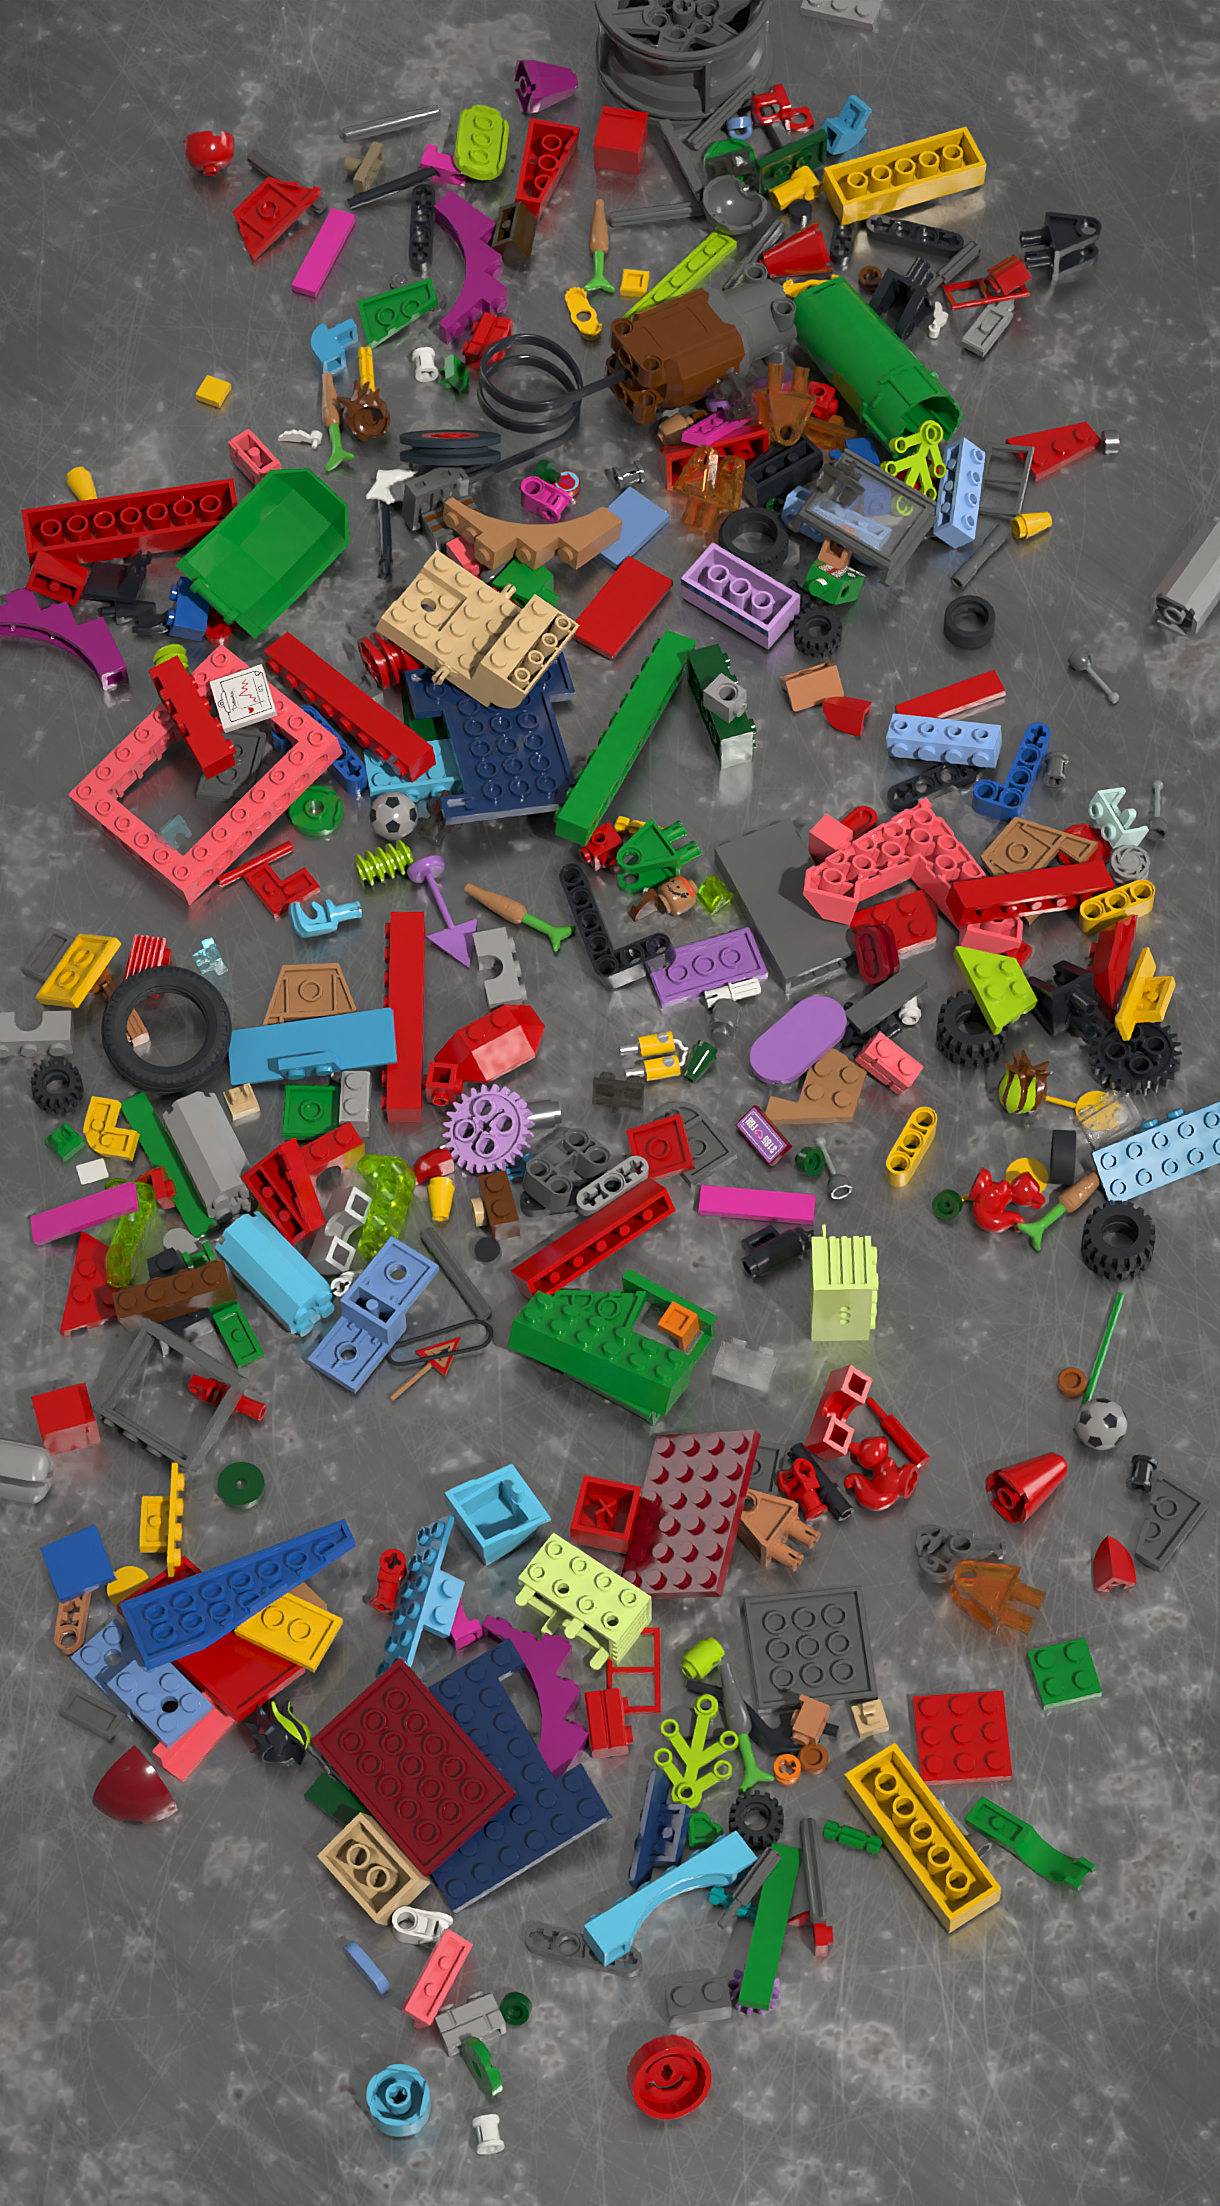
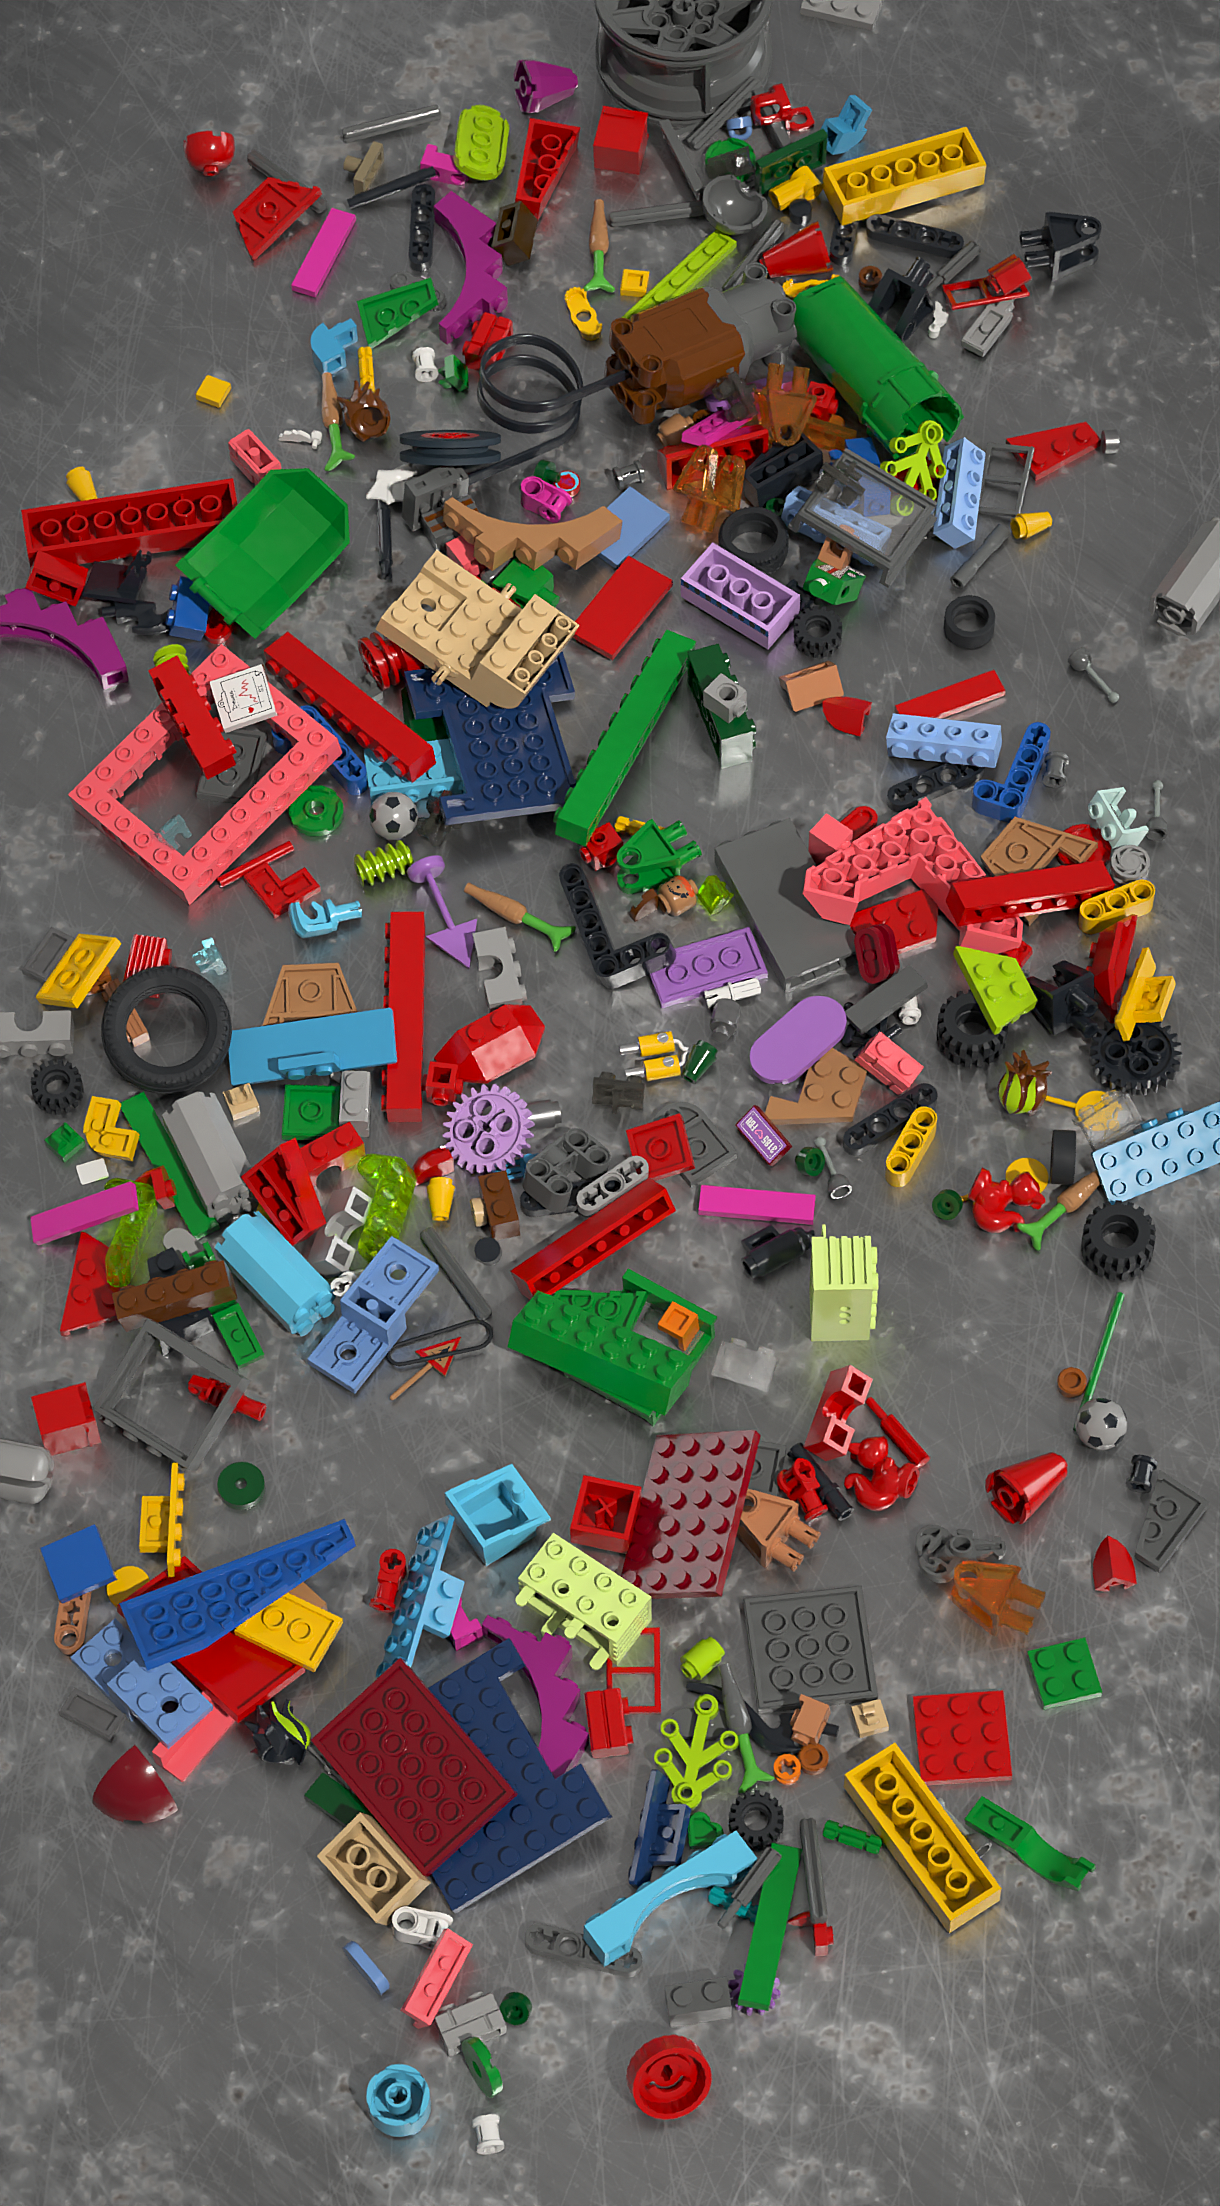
(887, 1116): none -> black beam

